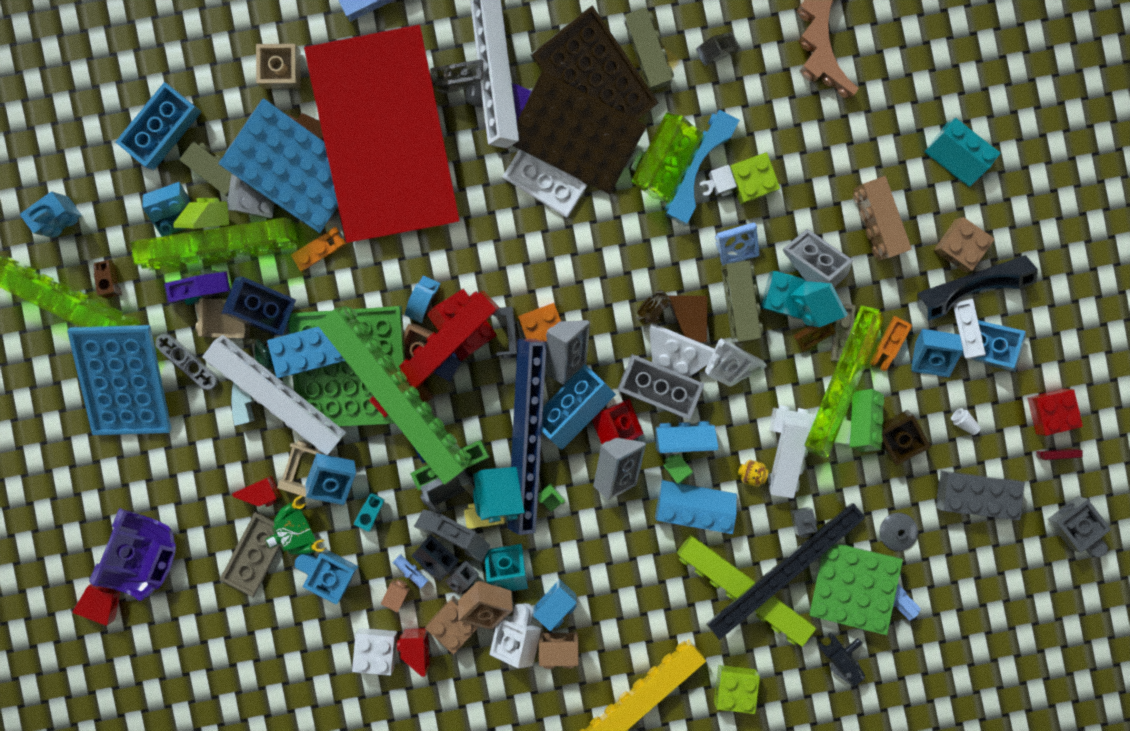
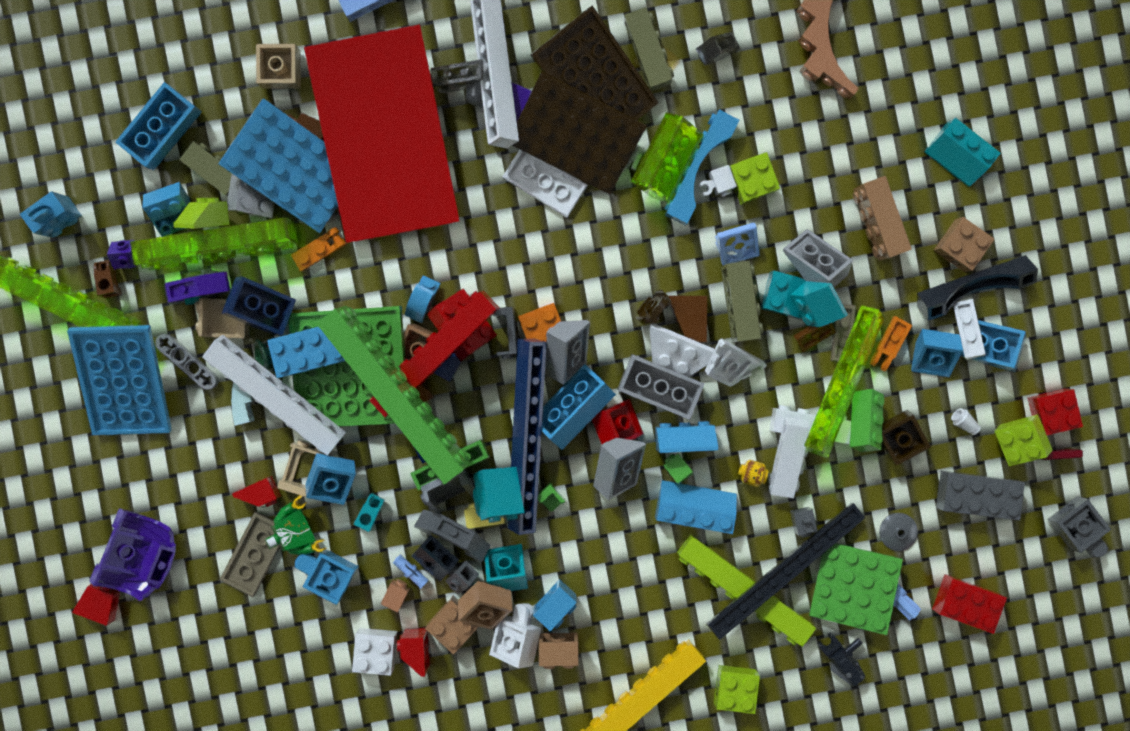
(121, 254): none -> dark purple brick
(969, 603): none -> red brick
(1023, 440): none -> lime brick

